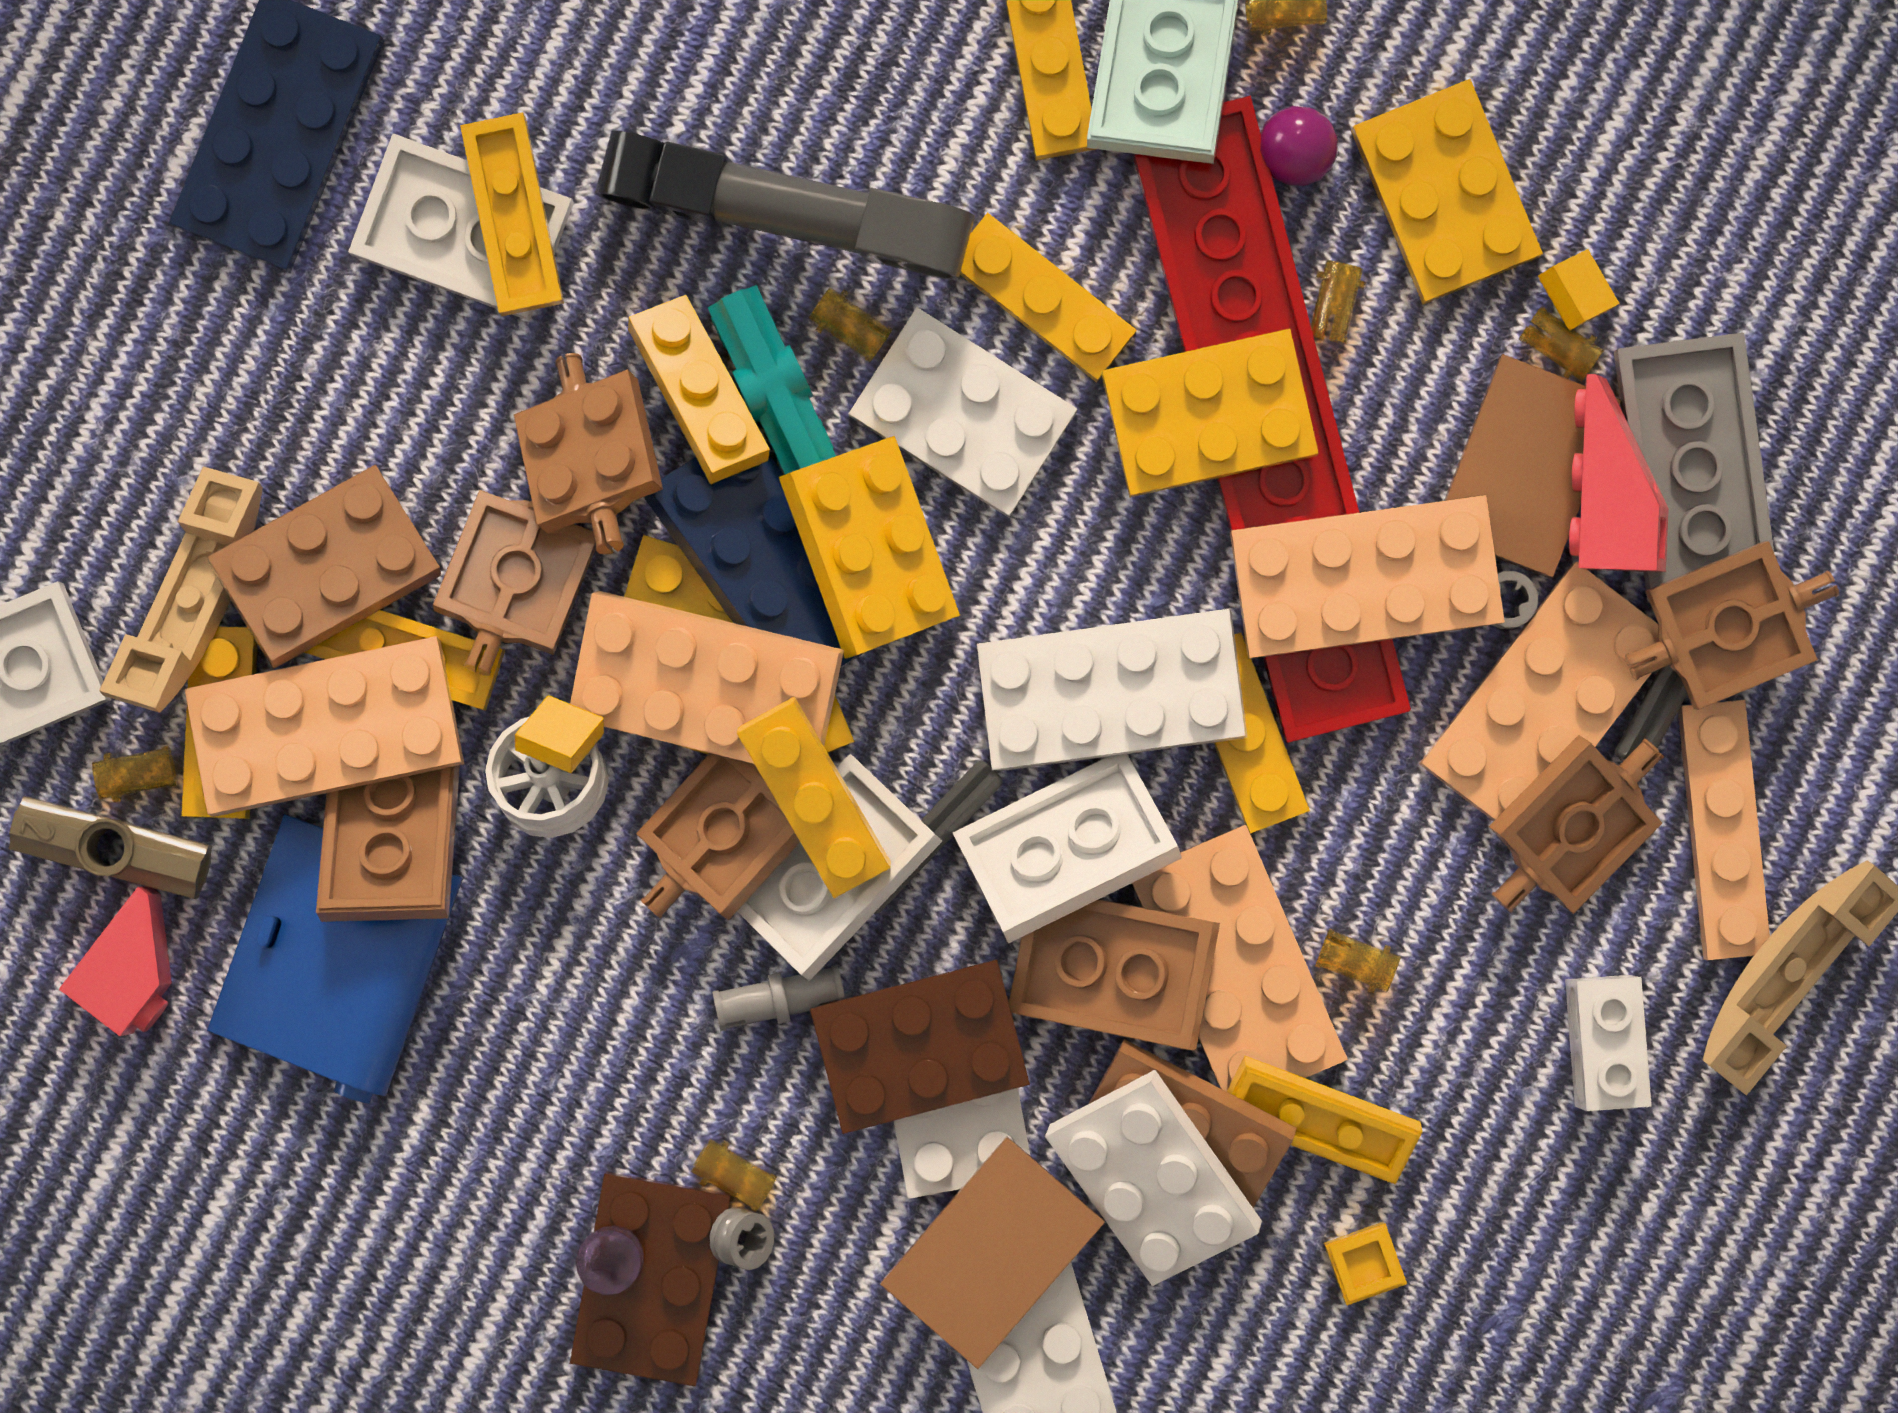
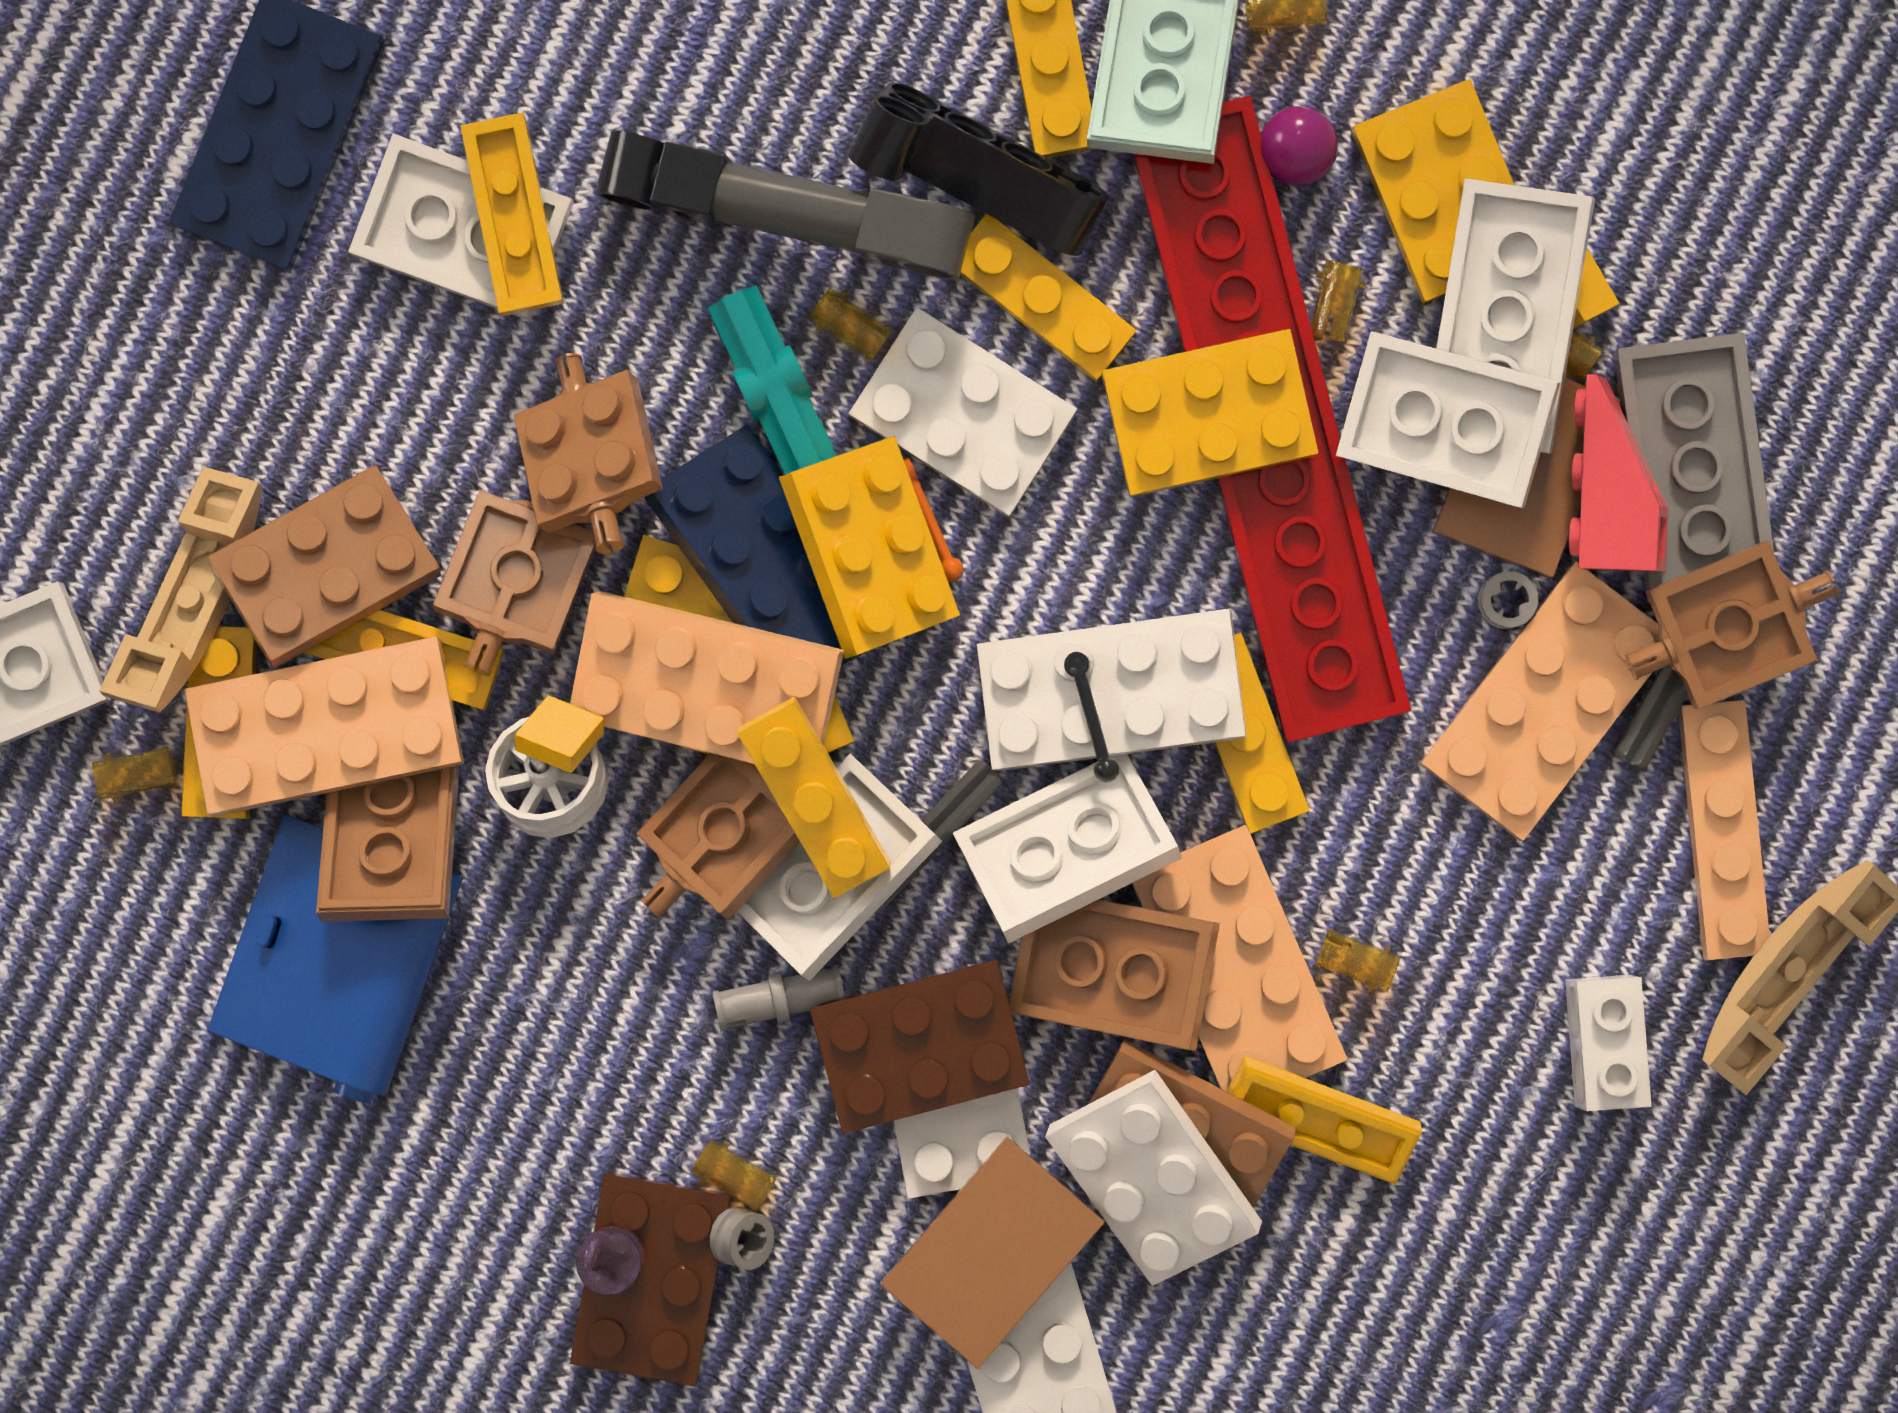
(73, 838): dark tan piece -> none
(126, 967): coral slope -> none
(698, 389): yellow plate -> none
(952, 566): none -> orange hinge
(978, 166): none -> black beam
(1078, 666): none -> black hinge
(1365, 1263): yellow tile -> none
(1367, 577): light nougat plate -> none
(1448, 419): none -> white plate
(1516, 280): none -> white plate
(1576, 824): medium nougat plate -> none

